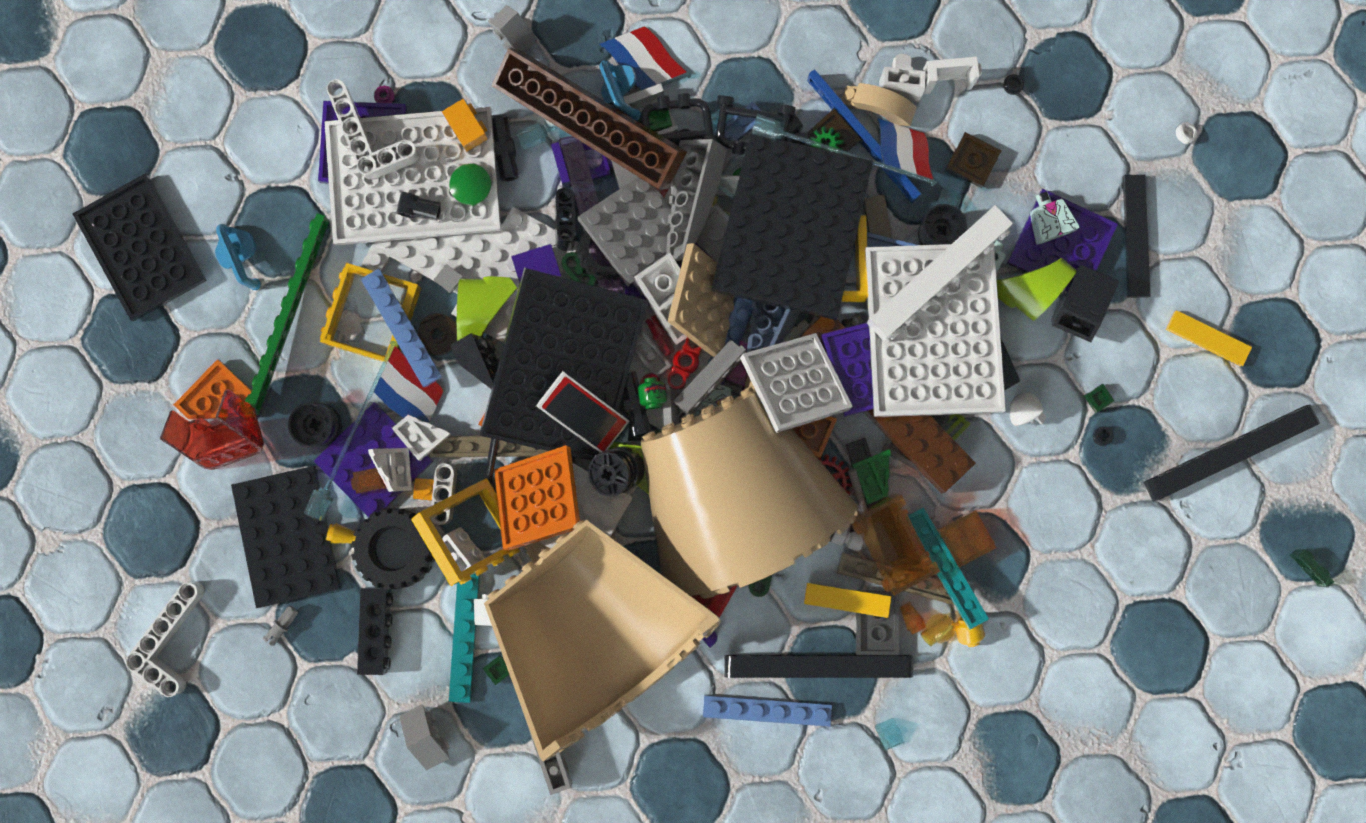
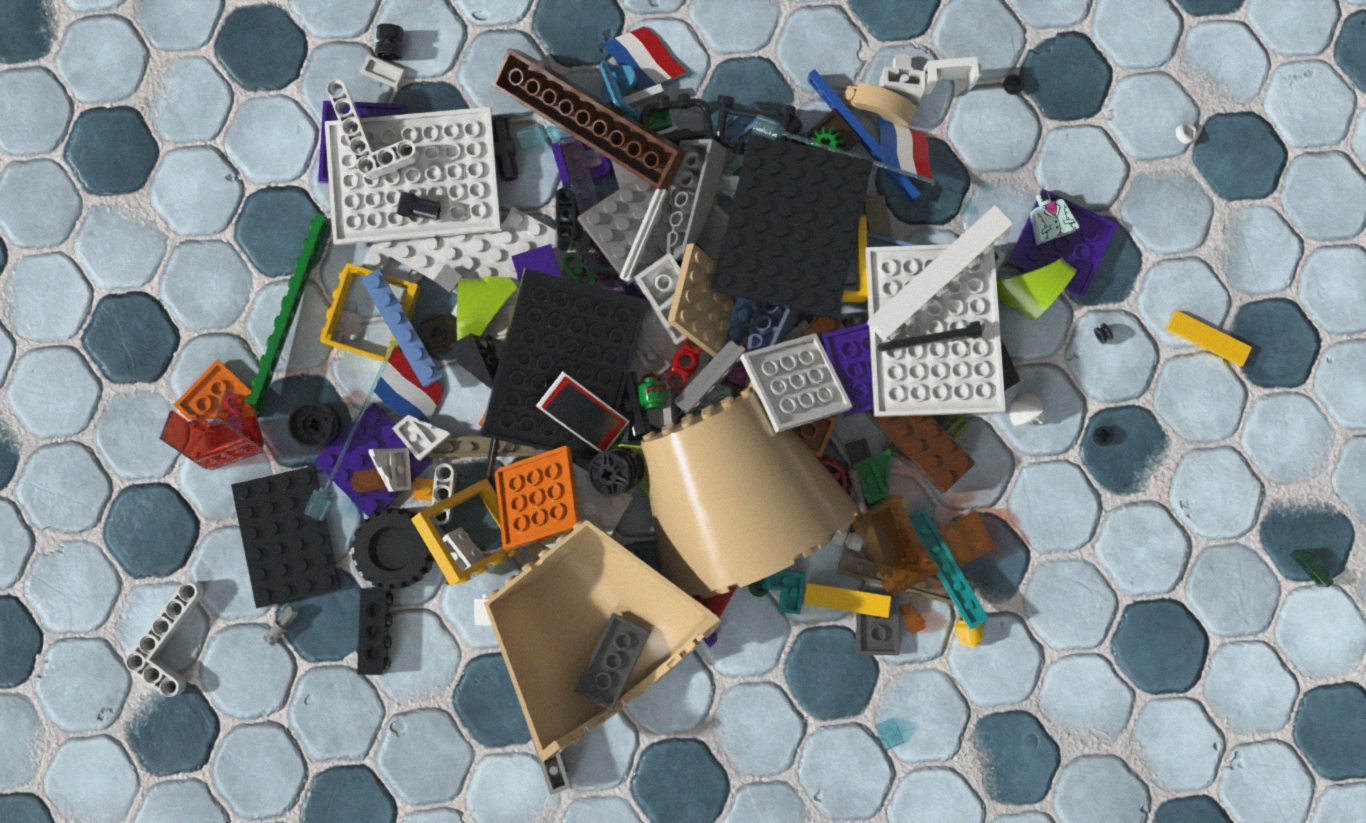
(139, 247): black plate -> none
(233, 249): dark azure piece -> none
(340, 534): yellow cone -> none
(383, 72): none -> white tile
(389, 40): none -> black wheel
(390, 94): magenta plate -> none
(423, 737): light grey brick -> none
(463, 641): teal plate -> none
(464, 124): light orange brick -> none
(470, 184): green dish -> none
(496, 670): dark green plate -> none
(512, 30): light grey brick -> none
(612, 661): none -> dark grey tile
(643, 234): none -> white axle
(660, 335): dark red axle -> none
(767, 710): medium blue plate -> none
(791, 587): none -> teal tile
(818, 666): black beam -> none
(938, 629): clear yellow piece -> none
(945, 219): black wheel -> none
(972, 330): none -> black piece
(973, 160): dark brown plate -> none
(1085, 303): black slope -> none
(1099, 398): dark green plate -> none
(1103, 333): none -> black bush
(1136, 236): black tile -> none
(1231, 452): black beam -> none

